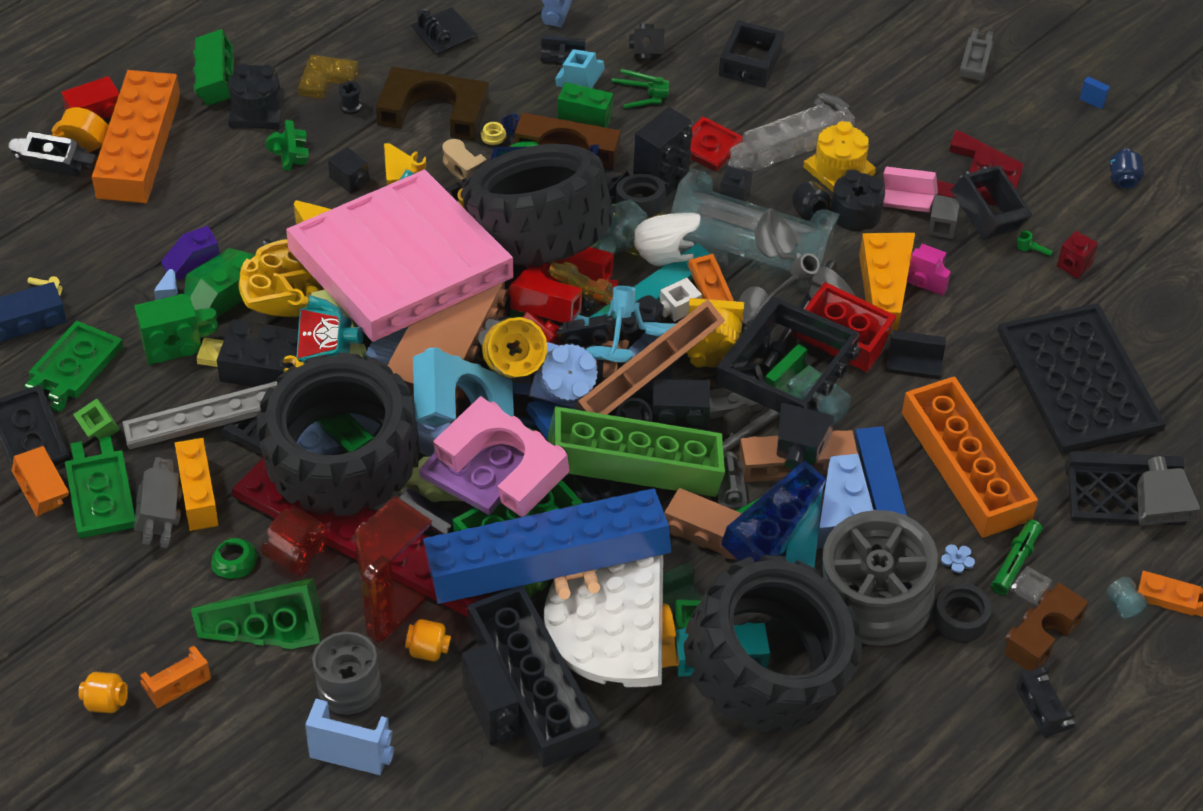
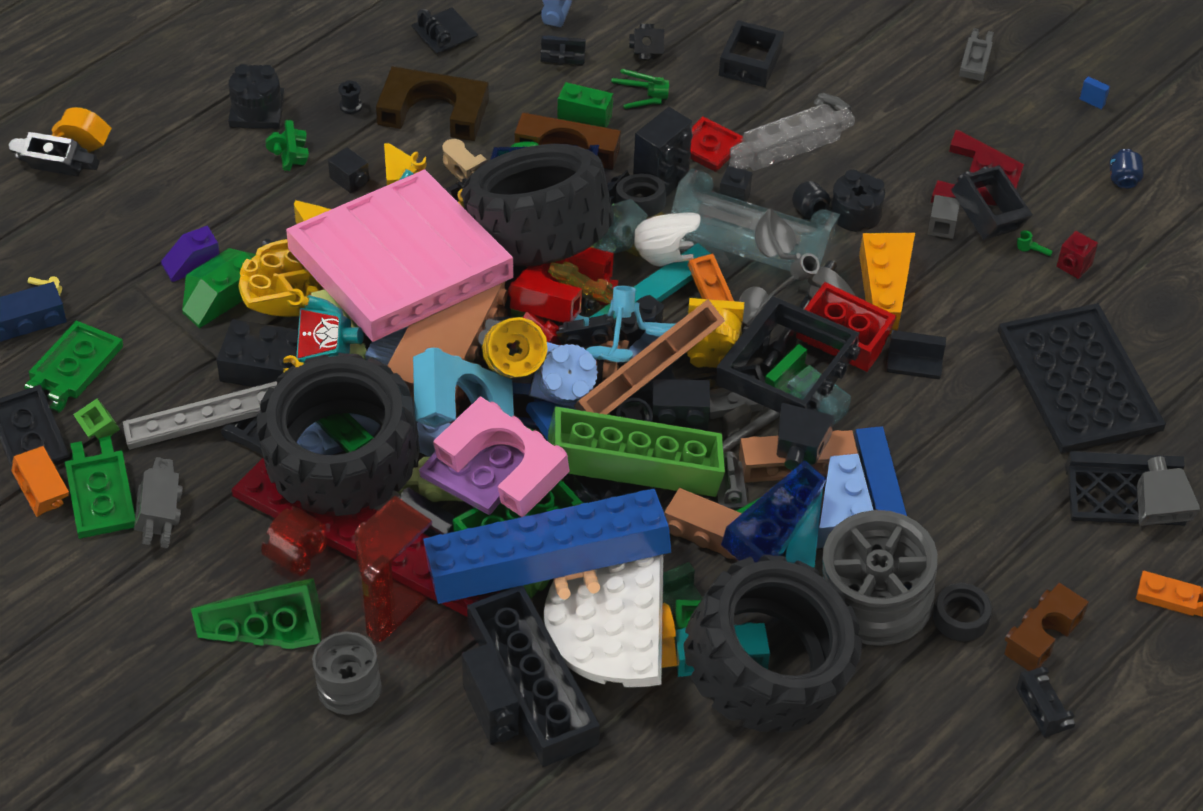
(96, 96): red brick -> none
(103, 692): light orange head -> none
(136, 136): orange brick -> none
(167, 286): light blue slope -> none
(173, 328): green hinge -> none
(176, 679): orange hinge -> none
(196, 484): light orange brick -> none
(209, 352): light yellow tile -> none
(213, 66): green brick -> none
(238, 567): green piece -> none
(321, 71): clear yellow plate -> none
(347, 743): light blue panel -> none
(427, 640): light orange head -> none
(493, 133): light yellow plate -> none
(508, 122): clear blue hinge -> none
(580, 69): medium azure brick -> none
(676, 298): white brick -> none
(837, 151): yellow piece -> none
(909, 189): bright pink panel -> none
(928, 269): dark pink brick -> none
(957, 558): light blue plant -> none
(969, 457): orange brick -> none
(1029, 534): green pin -> none
(1031, 585): clear tile -> none
(1126, 597): clear light blue wheel -> none

